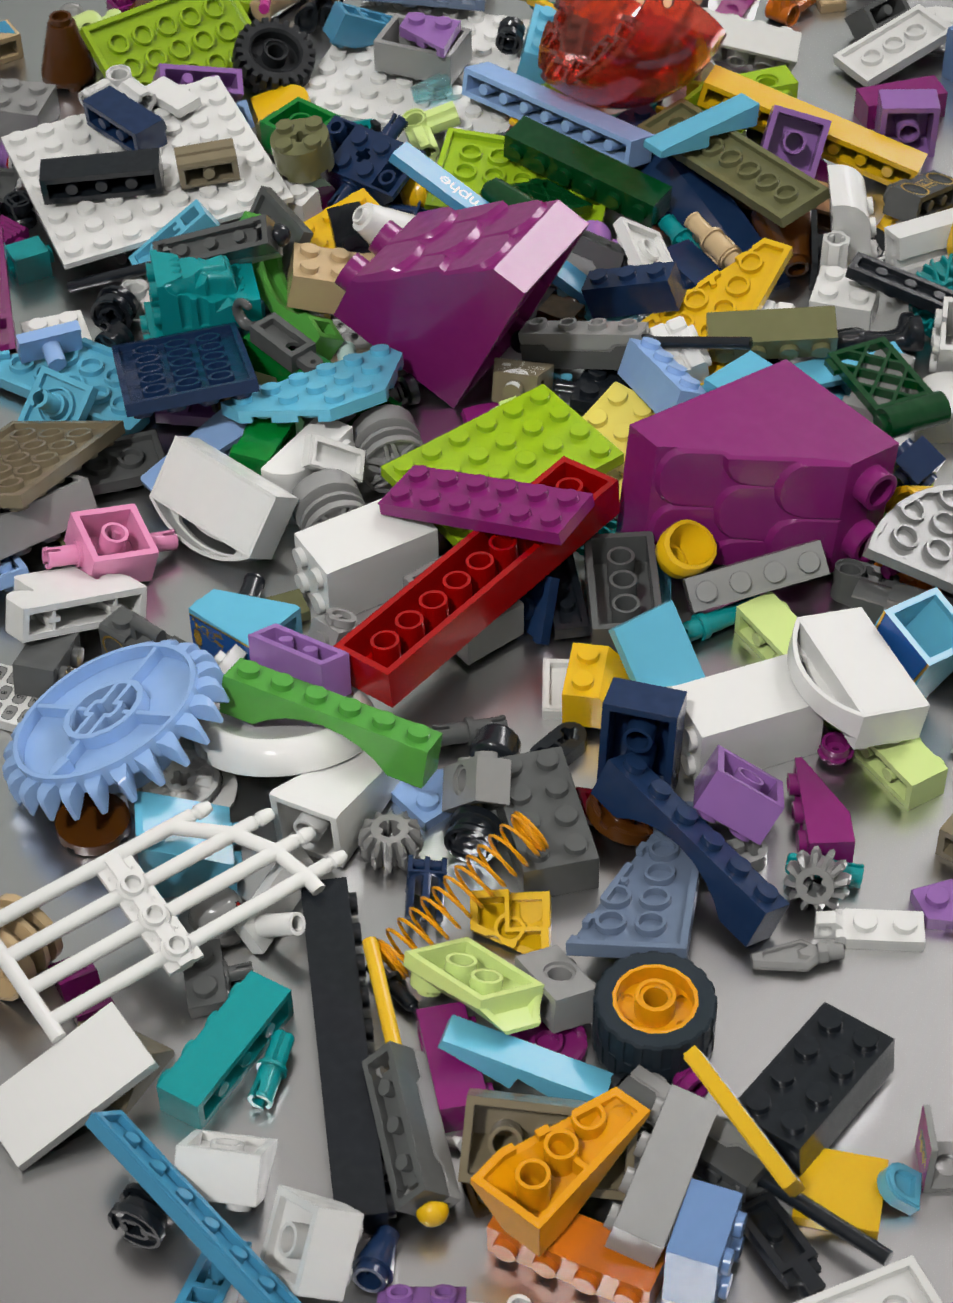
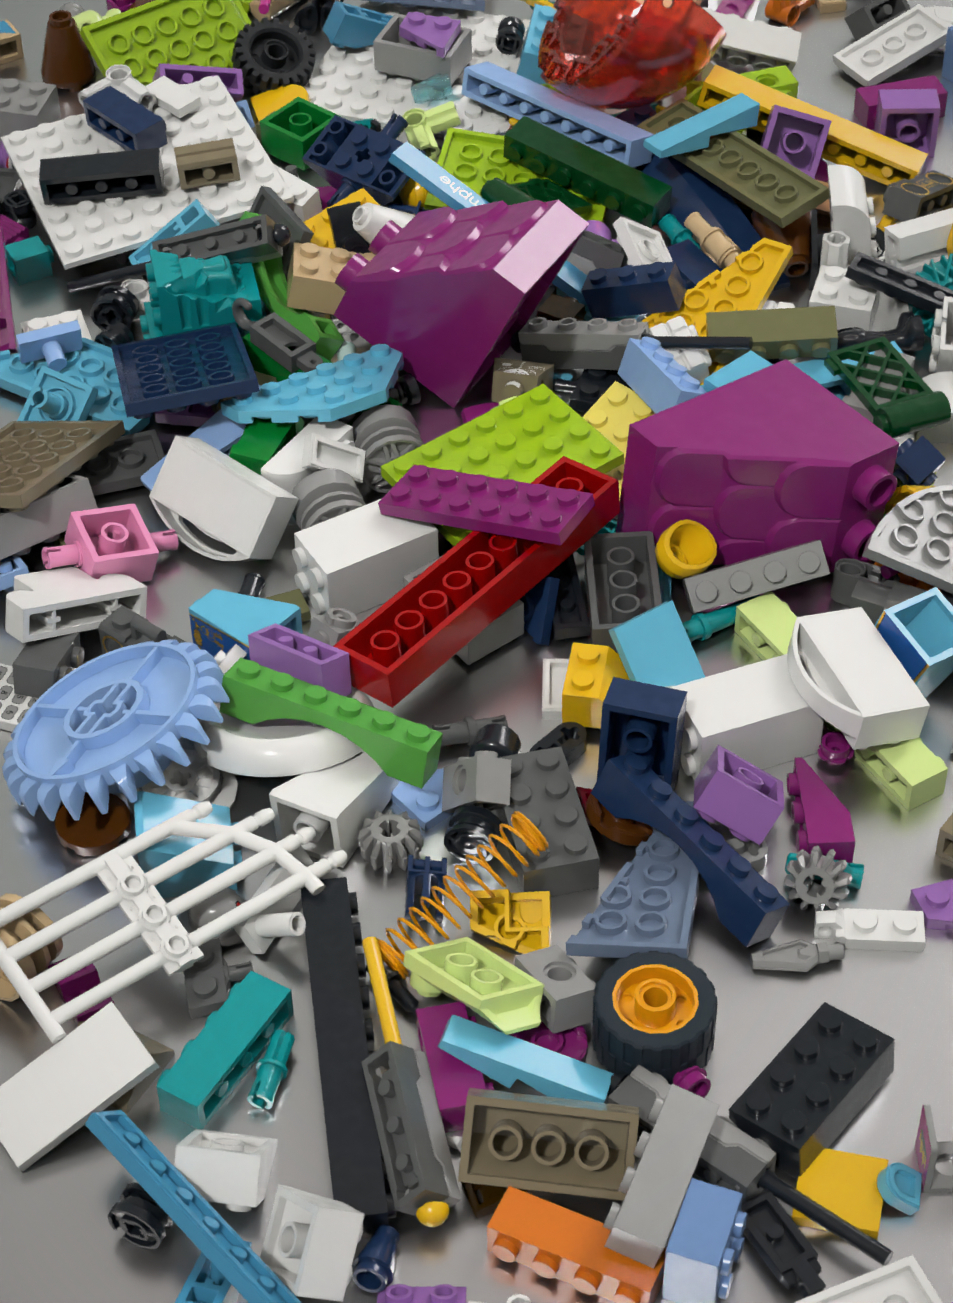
(302, 149): olive brick -> none
(550, 1176): light orange wedge -> none
(743, 1122): yellow tile -> none

